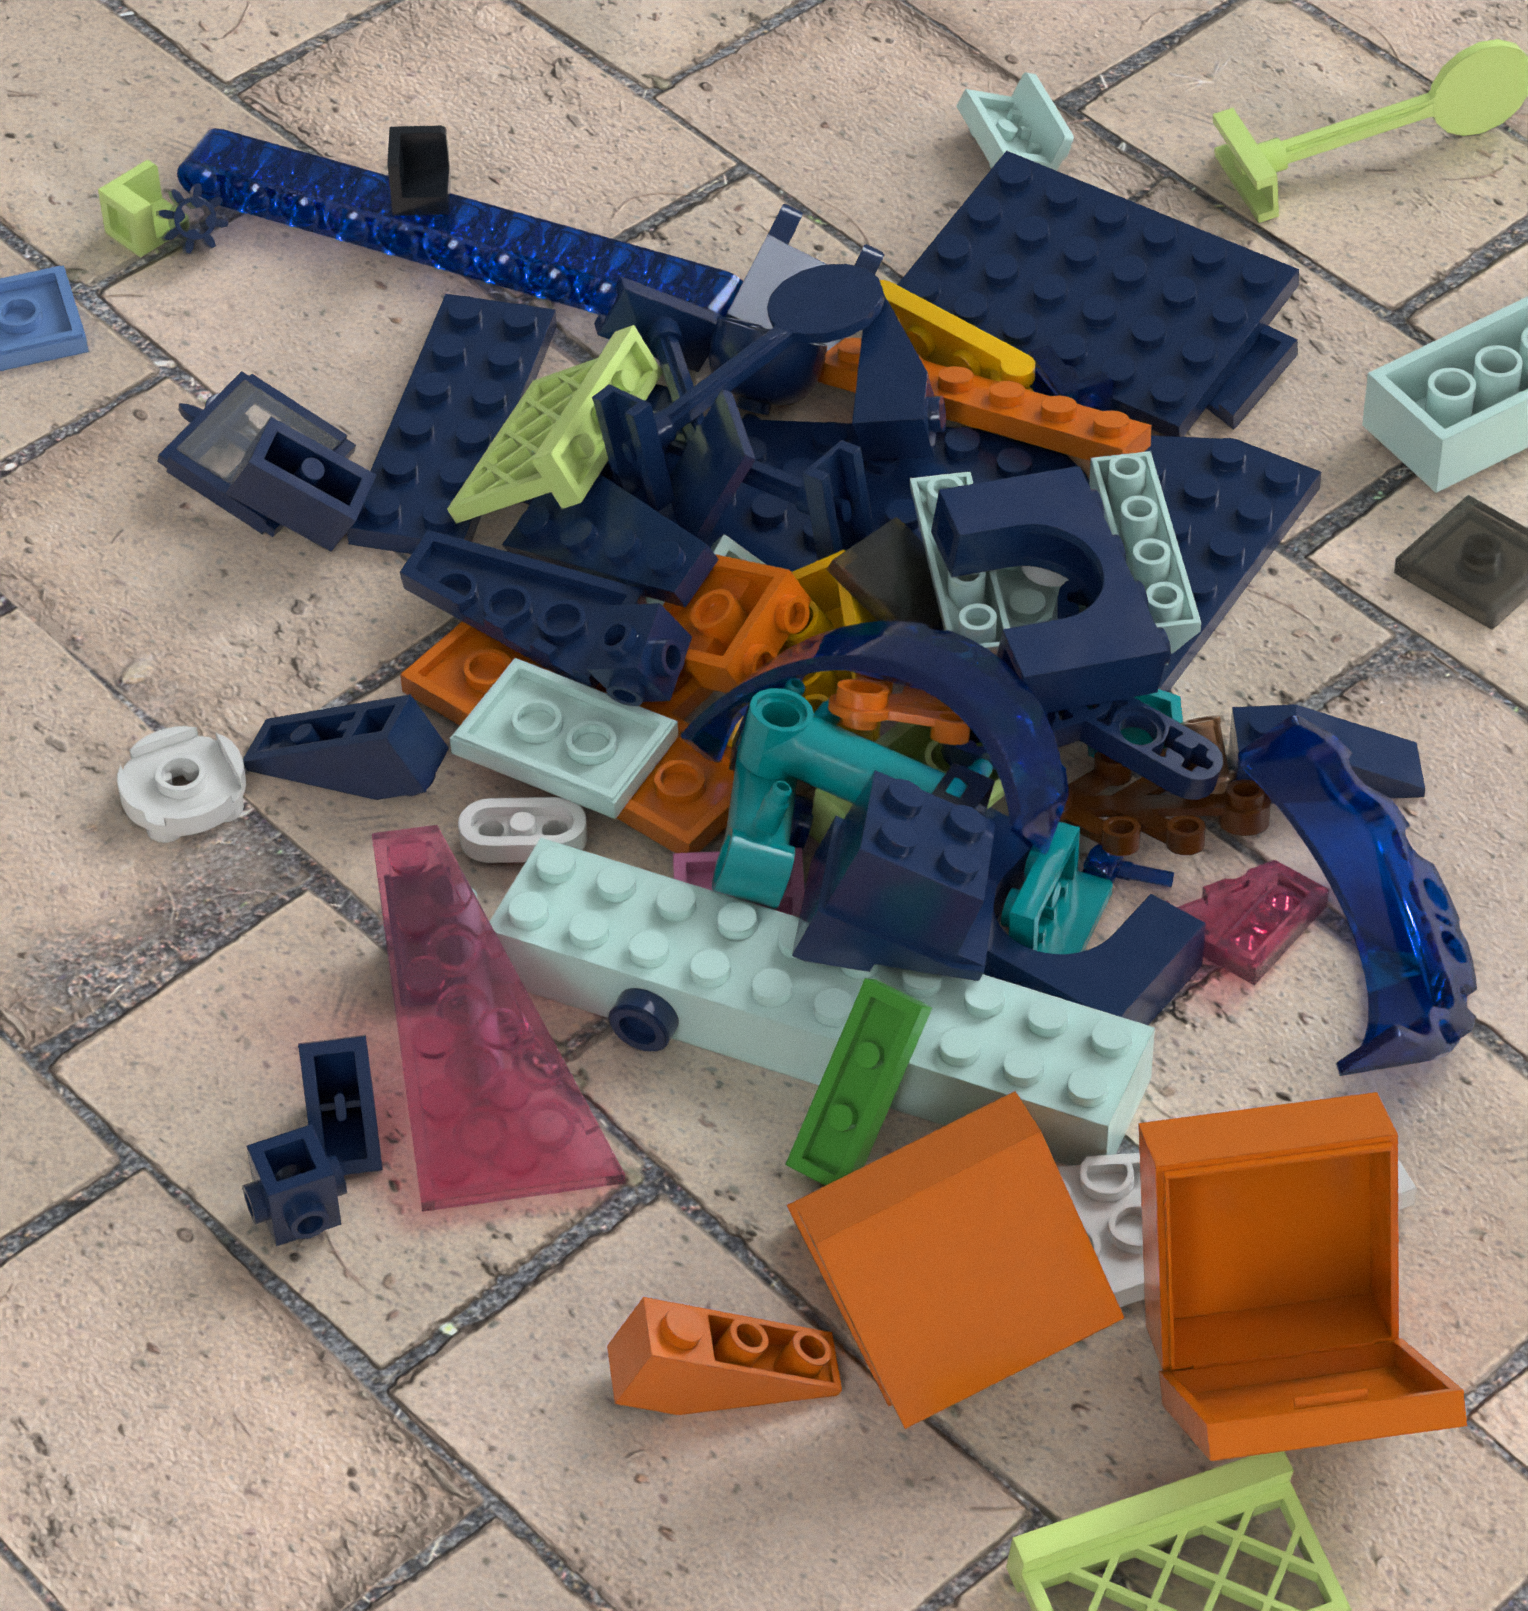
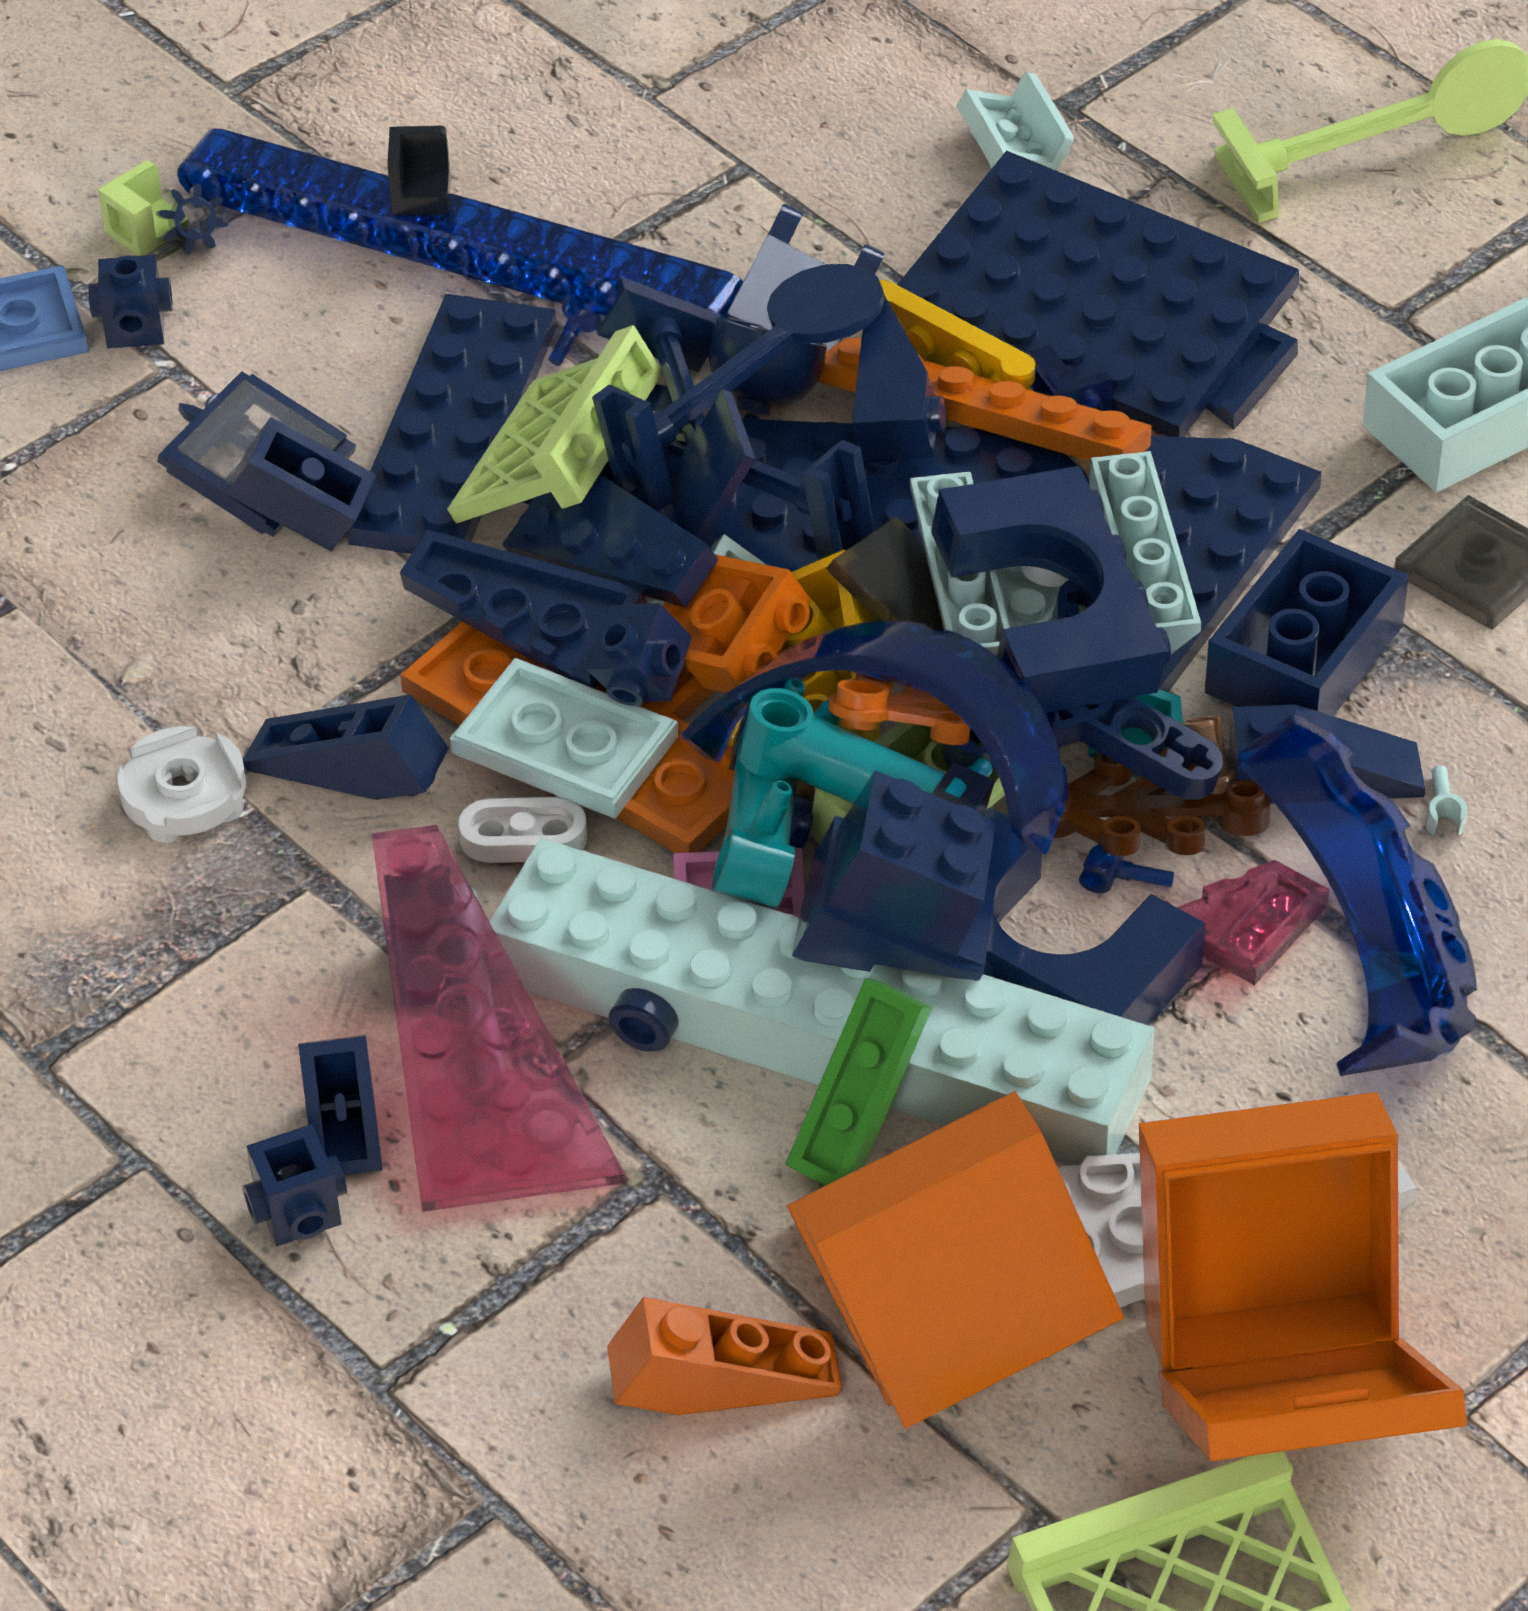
(127, 289): none -> dark blue brick
(575, 324): none -> clear blue hand
(1057, 902): teal bracket -> none
(1306, 628): none -> dark blue brick
(1445, 803): none -> light aqua hand

